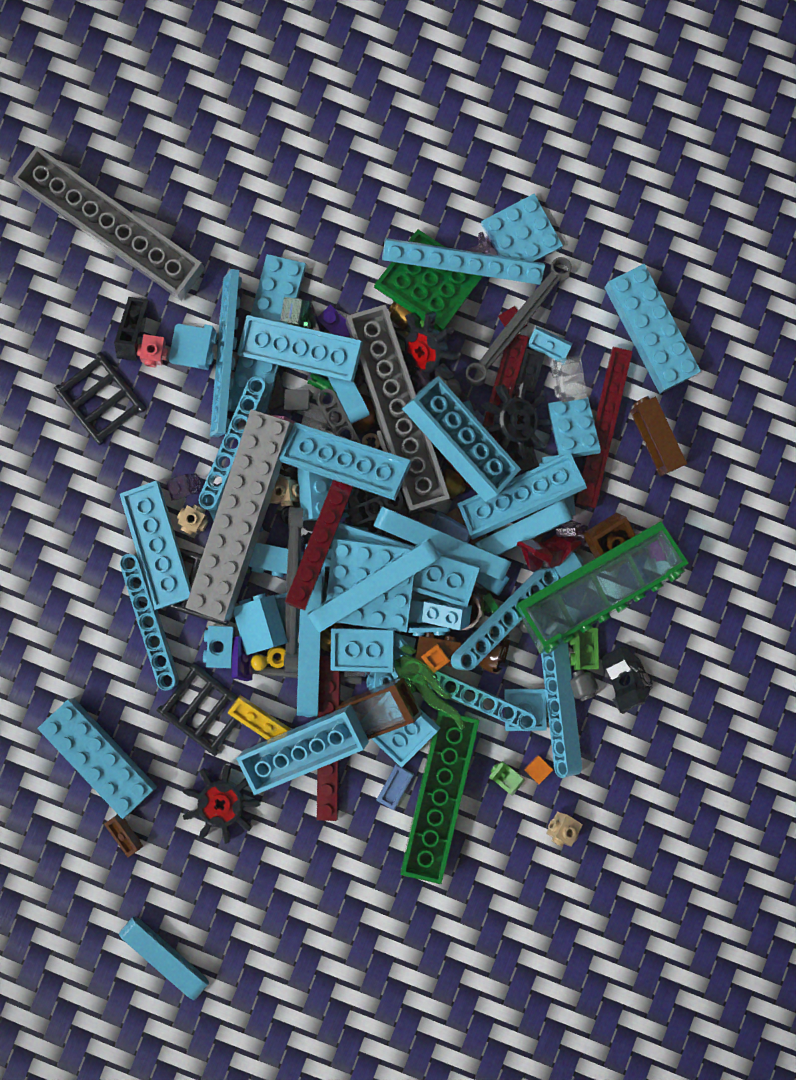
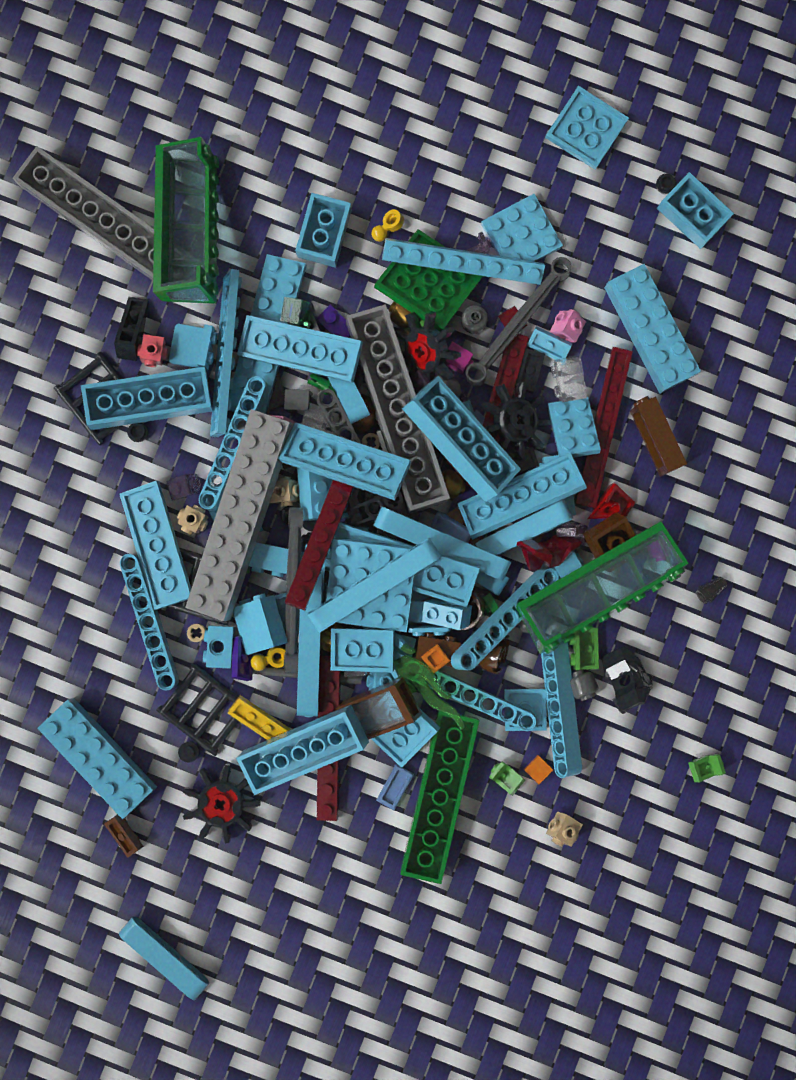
(137, 432): none -> black plate
(146, 398): none -> medium azure brick
(186, 222): none -> window
(188, 752): none -> black plate
(196, 626): none -> tan bush
(323, 230): none -> medium azure brick
(392, 222): none -> yellow plate
(461, 363): none -> dark pink brick
(467, 319): none -> dark grey head
(568, 325): none -> bright pink brick
(586, 127): none -> medium azure plate
(612, 501): none -> red slope
(665, 183): none -> black plate
(695, 210): none -> medium azure brick
(706, 767): none -> bright green bracket
(710, 590): none -> clear smoke cone

